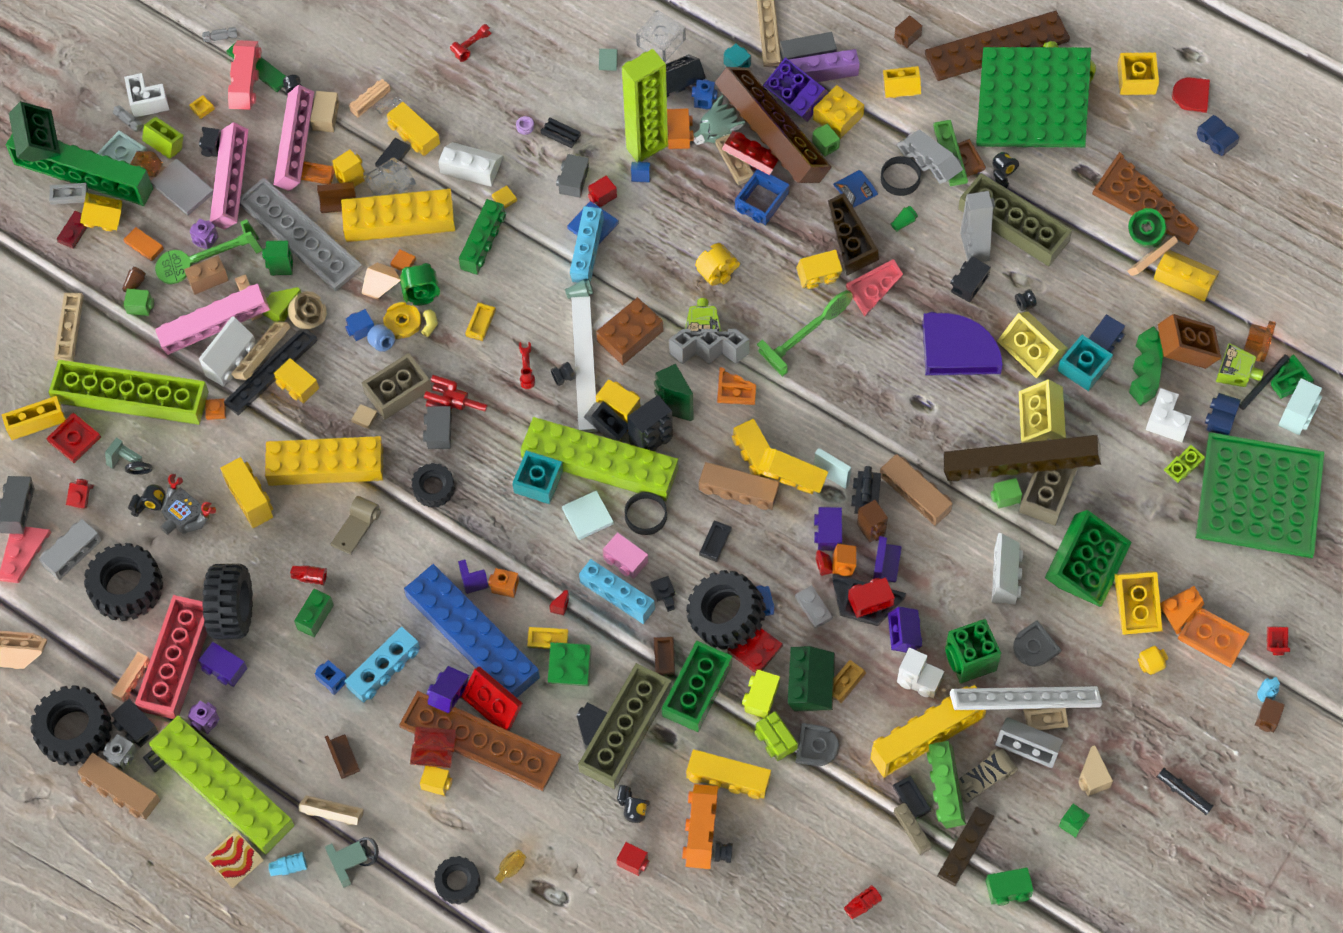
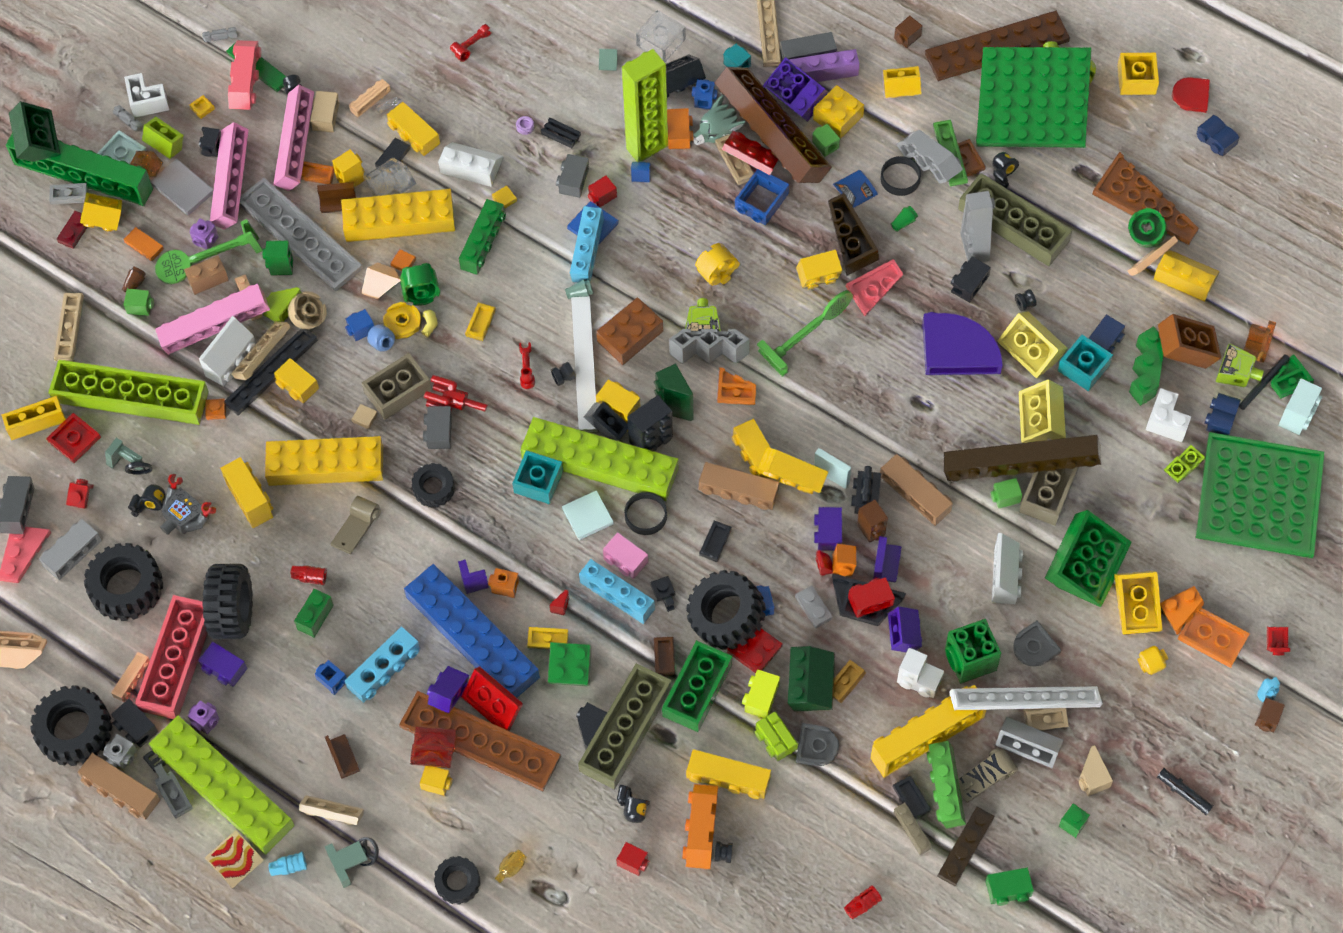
(172, 792): none -> dark grey hinge

